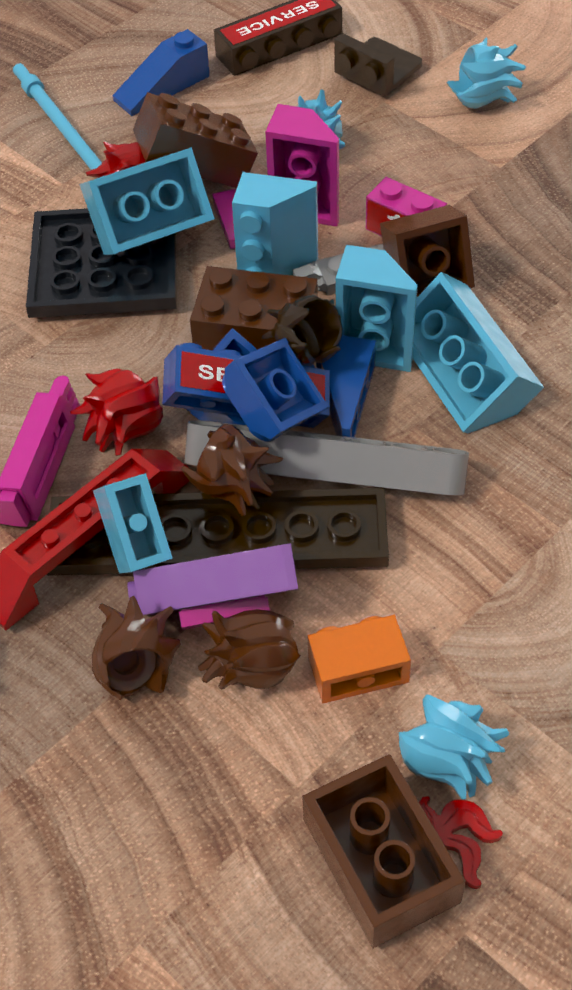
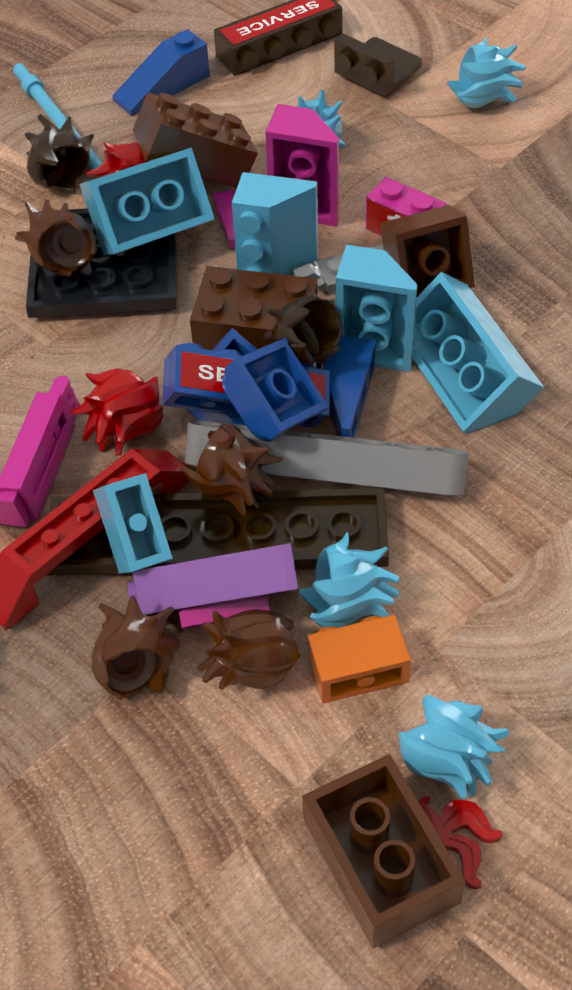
(57, 155): none -> dark brown hair
(59, 239): none -> reddish brown hair
(349, 586): none -> medium azure hair

